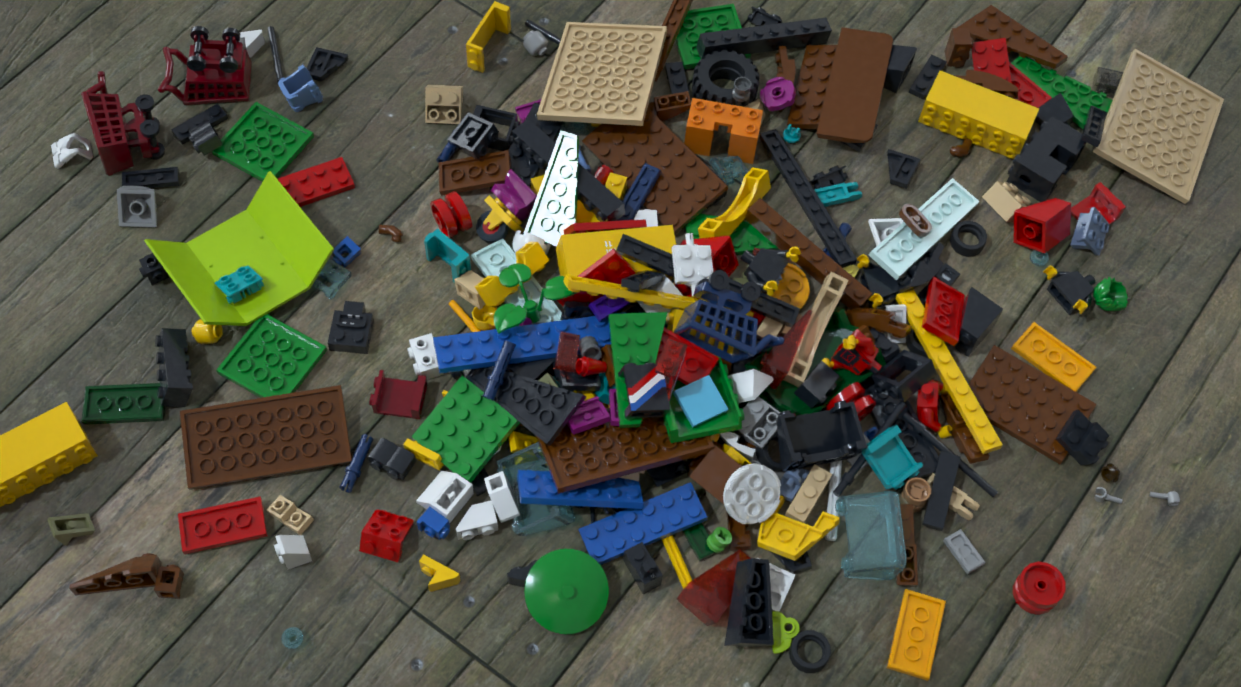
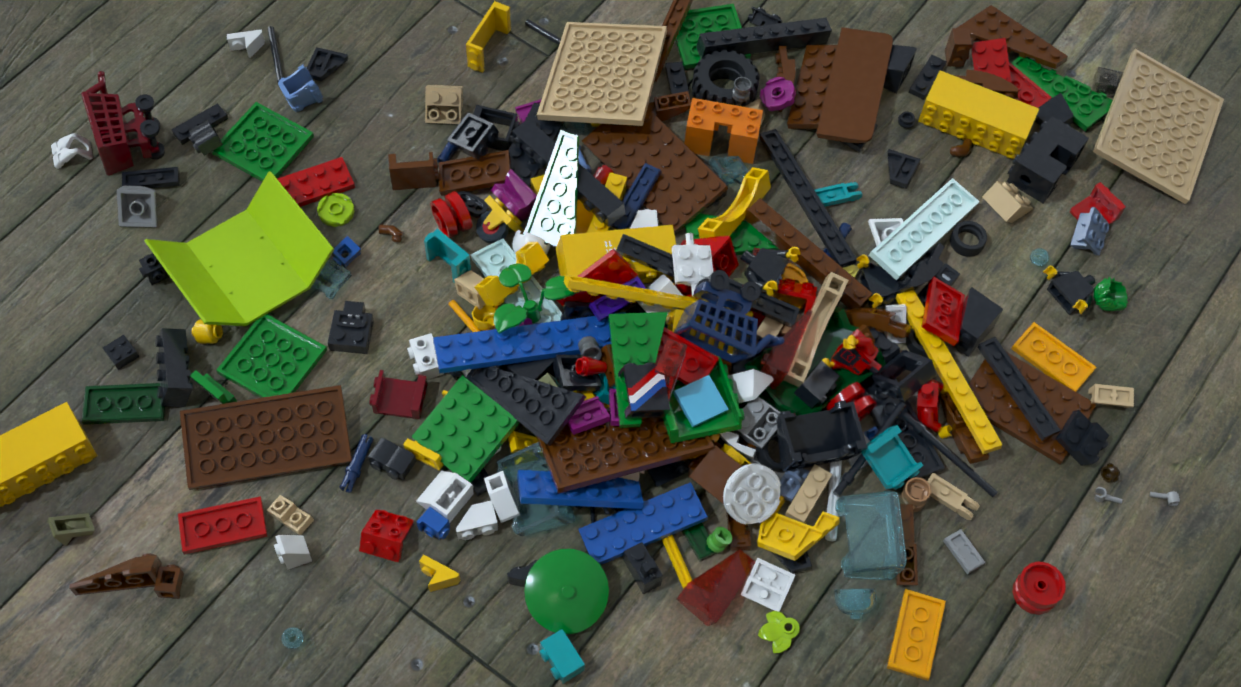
(120, 352): none -> black piece
(211, 63): dark red piece -> none
(213, 387): none -> green slope
(236, 282): teal hinge -> none
(335, 210): none -> lime tile
(413, 174): none -> reddish brown panel
(473, 204): none -> black plate
(500, 367): dark blue pin -> none
(535, 43): light grey head -> none
(561, 656): none -> teal brick
(567, 351): clear red plate -> none
(604, 226): red plate -> none
(641, 280): black plate -> none
(751, 606): black wedge -> none
(791, 134): teal plate -> none
(805, 290): none -> red bracket
(817, 637): black tyre -> none
(835, 174): black hinge -> none
(855, 601): none -> clear light blue cylinder
(906, 119): none -> black plate
(915, 220): reddish brown plate -> none
(941, 491): black tile -> none
(1018, 389): none -> black plate
(1042, 224): red slope -> none
(1094, 126): black tile -> none
(1112, 395): none -> tan hinge

